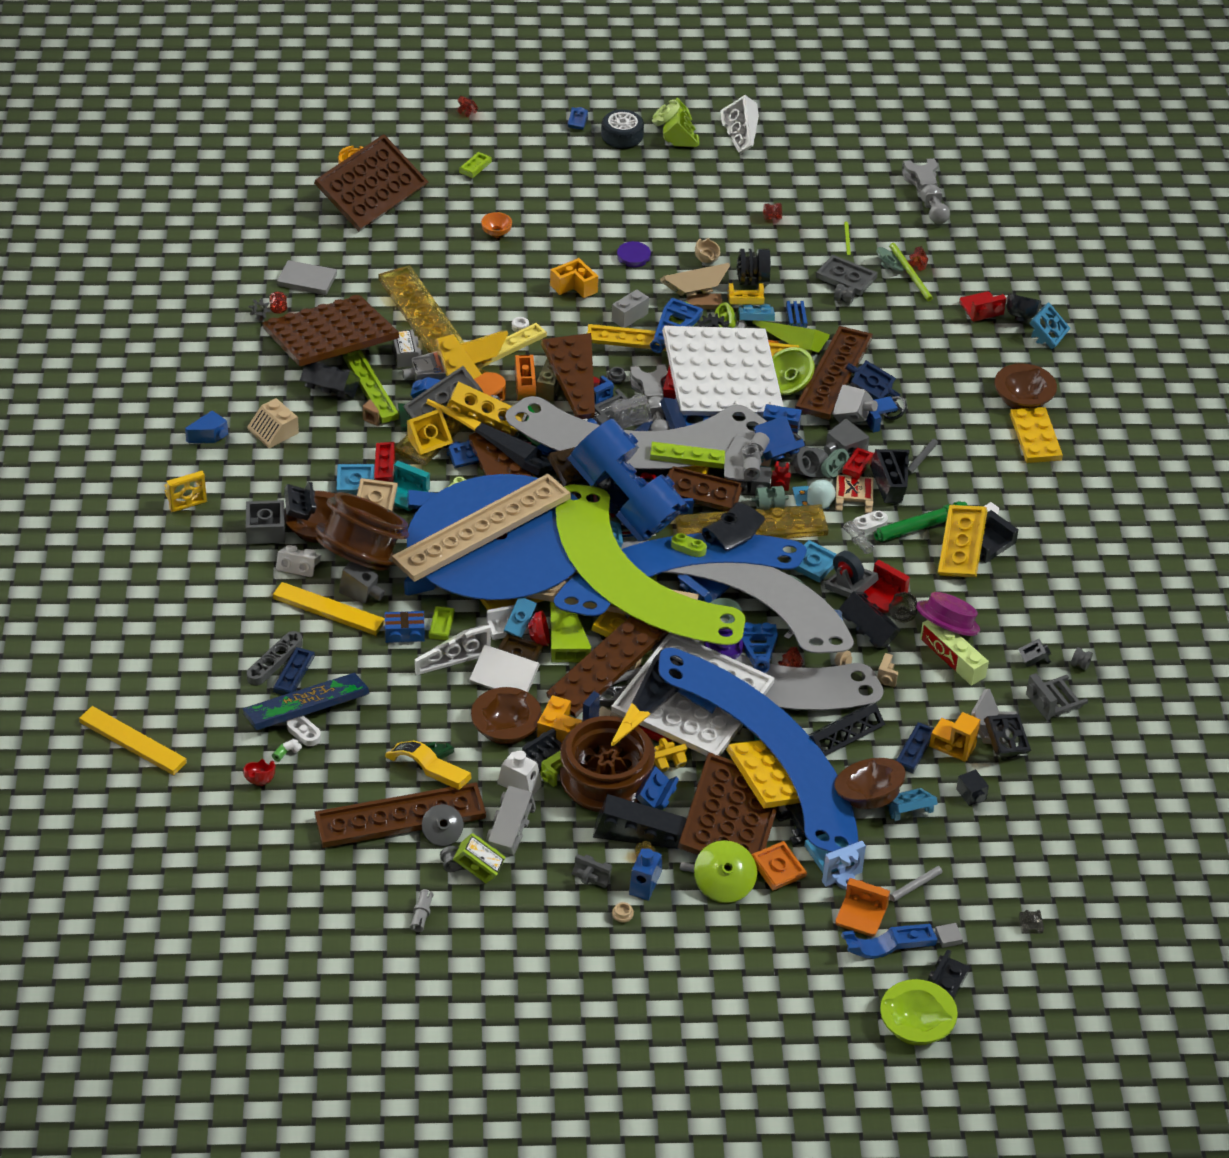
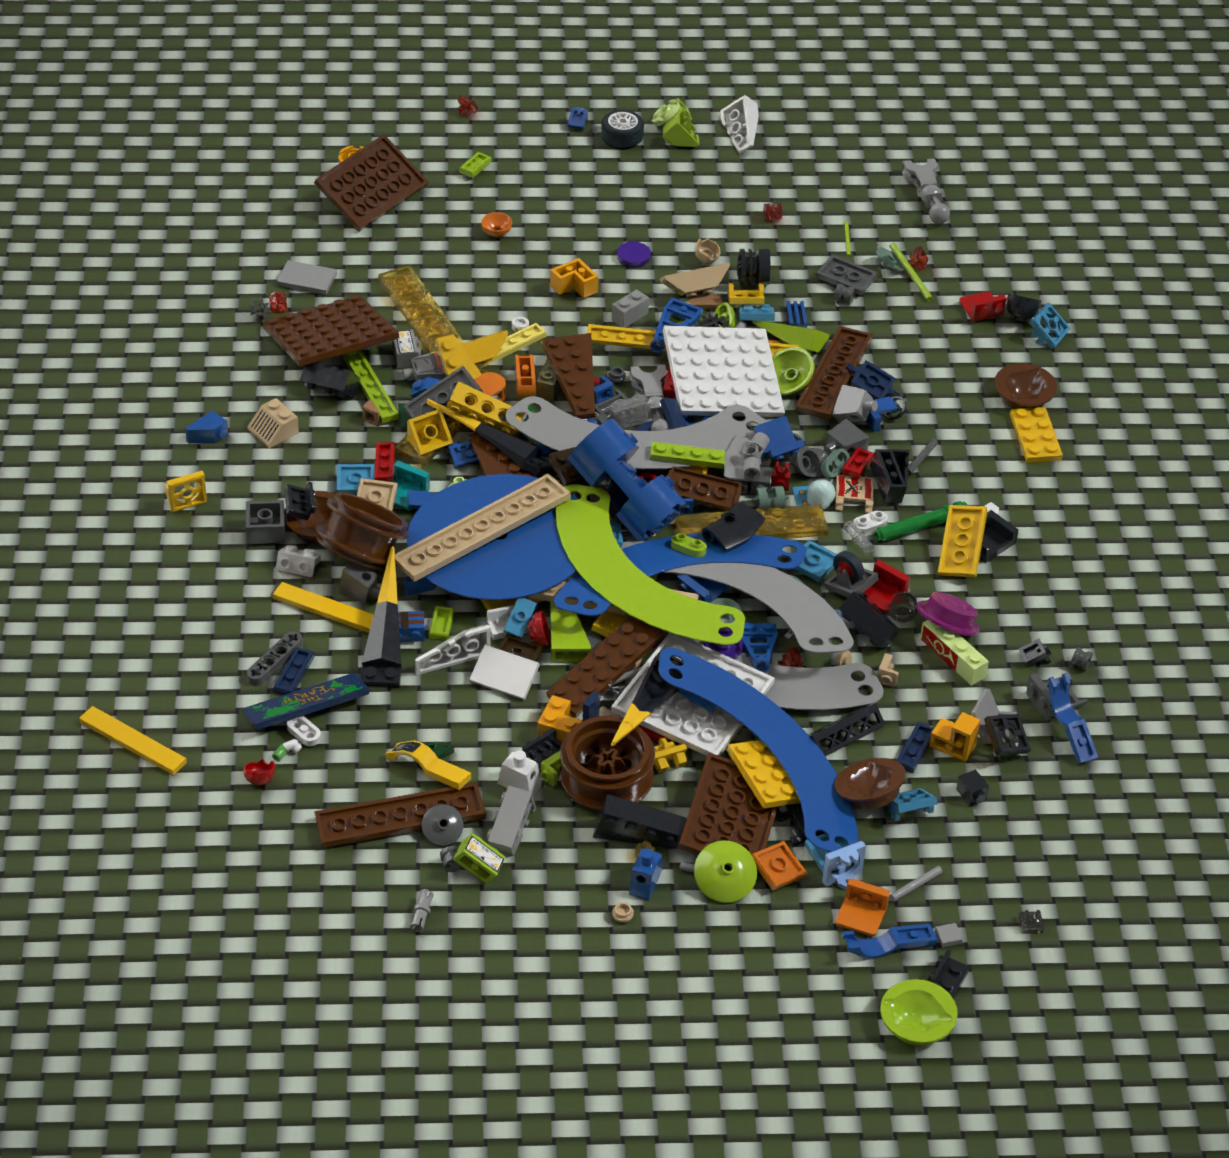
(382, 653): none -> black plate
(506, 714): reddish brown piece -> none
(592, 871): dark grey hips -> none
(656, 789): blue bracket -> none
(793, 415): blue brick -> none
(1074, 725): none -> blue piece

